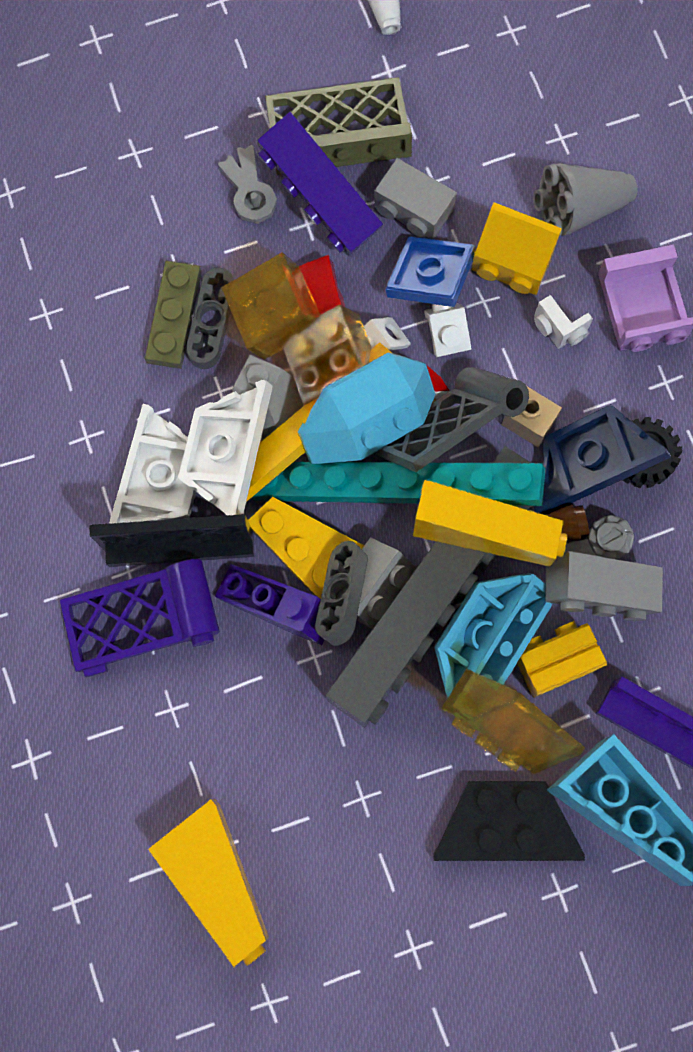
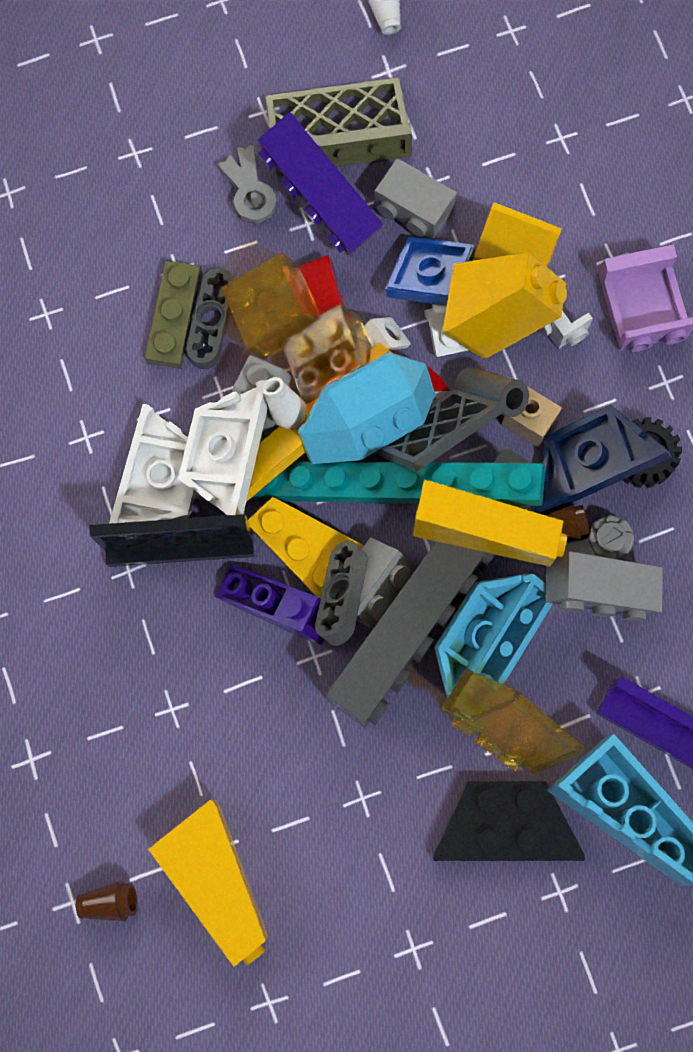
(110, 902): none -> reddish brown cone
(187, 604): dark purple piece -> none
(284, 404): none -> white cone
(501, 302): none -> yellow slope
(561, 658): yellow brick -> none
(581, 195): light grey cone -> none

